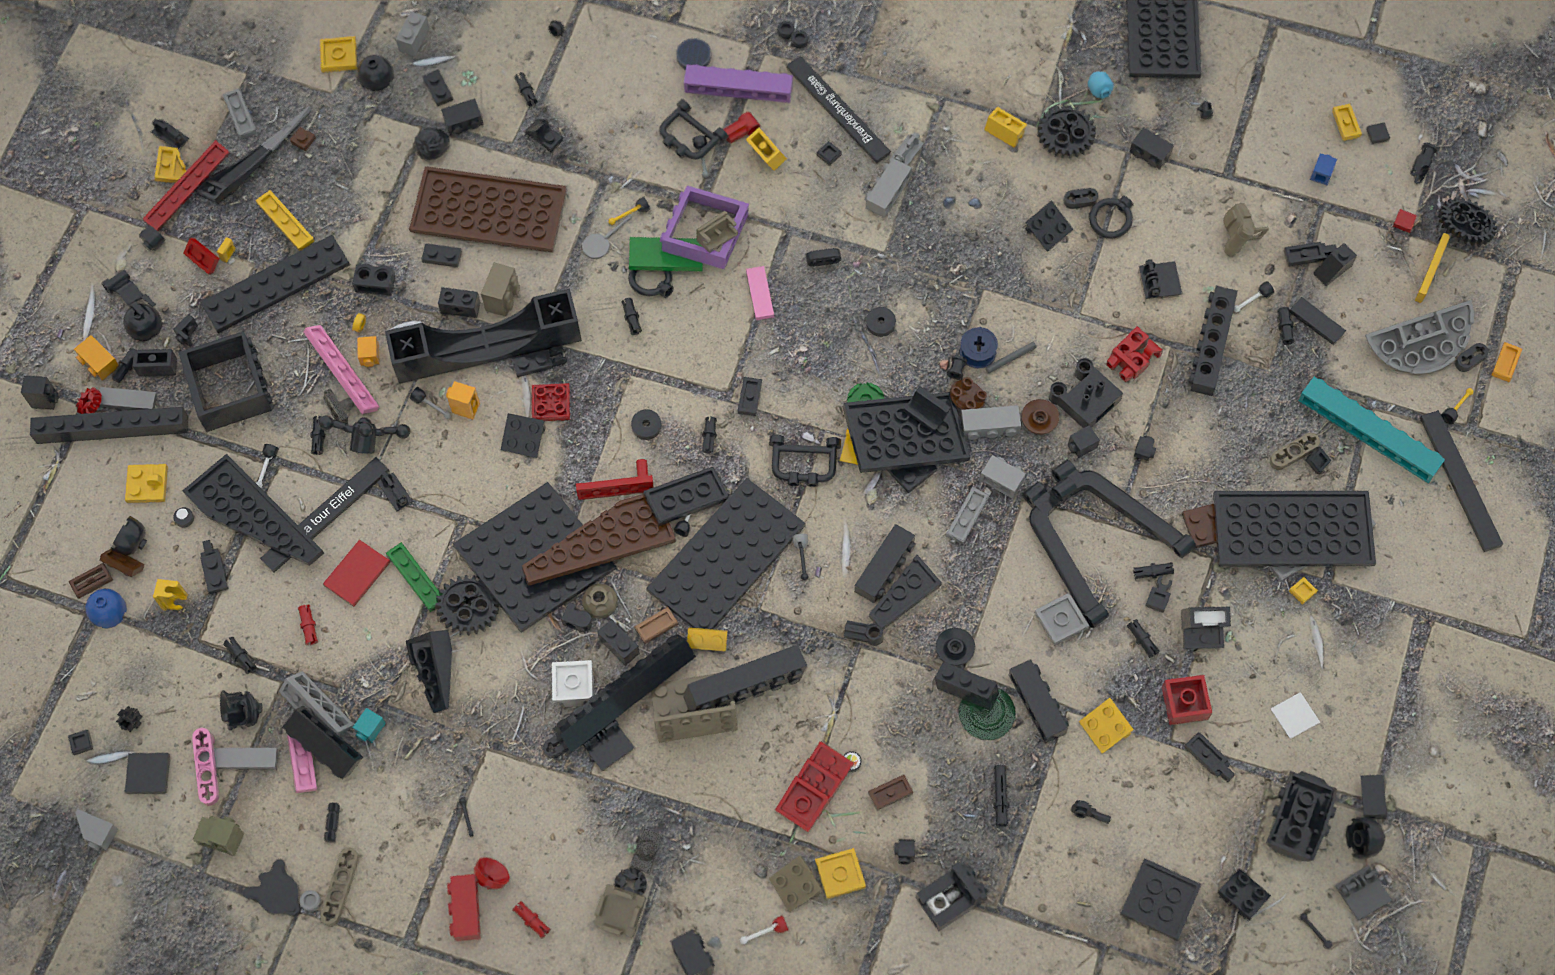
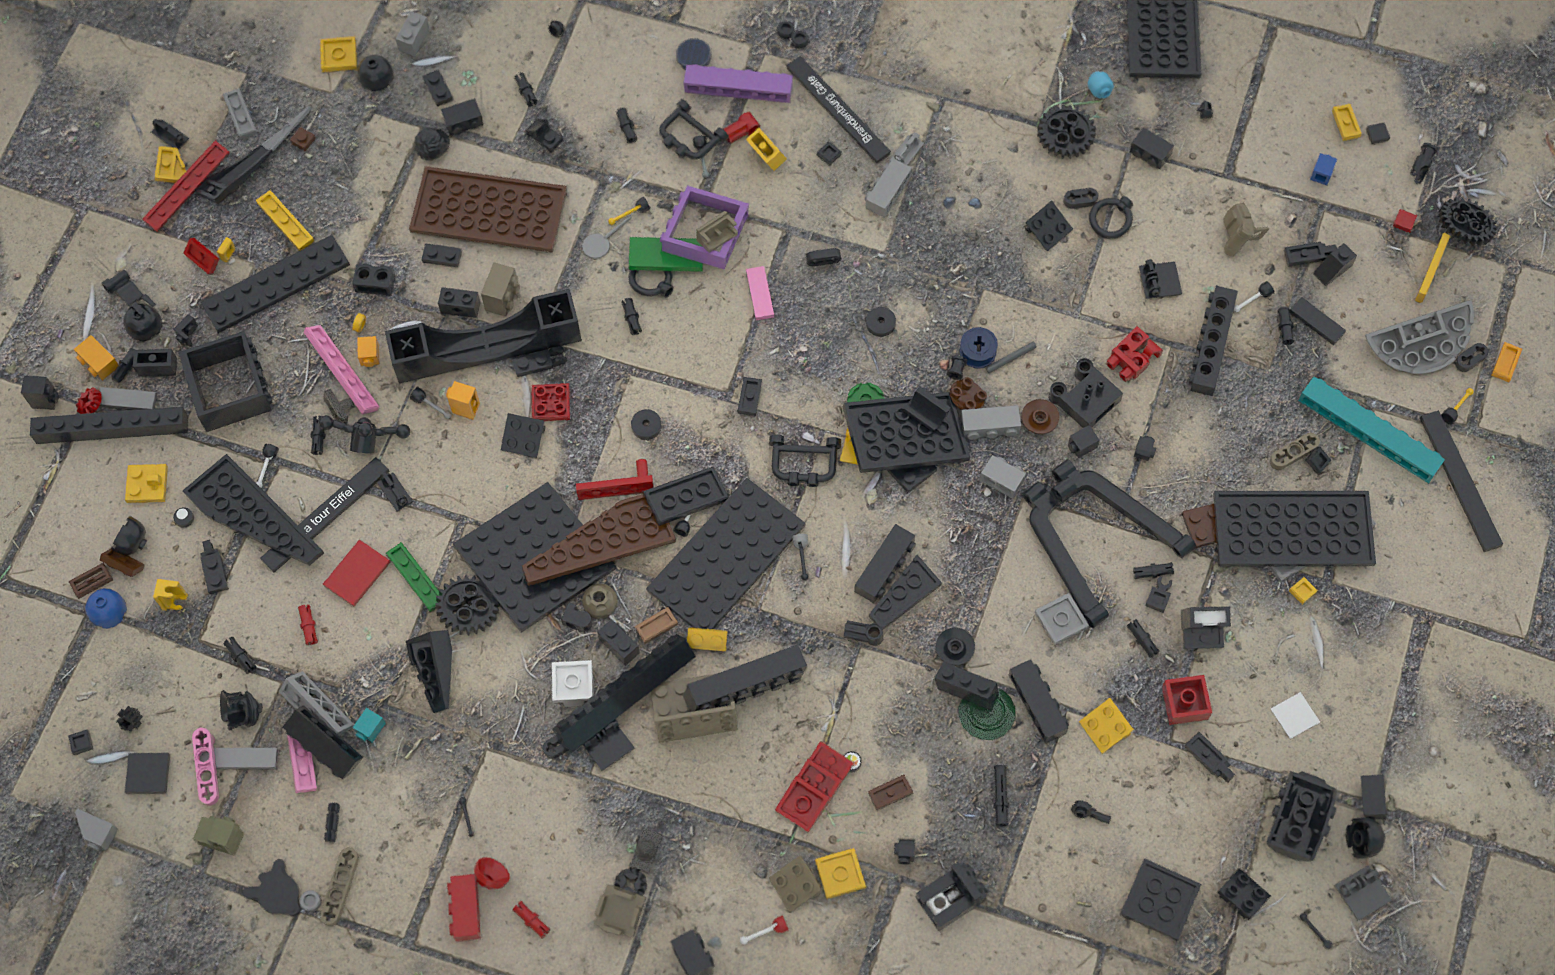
(151, 238): black plate -> none
(626, 125): none -> black pin
(709, 434): black axle -> none
(967, 515): light grey tile -> none
(1005, 127): yellow hinge -> none

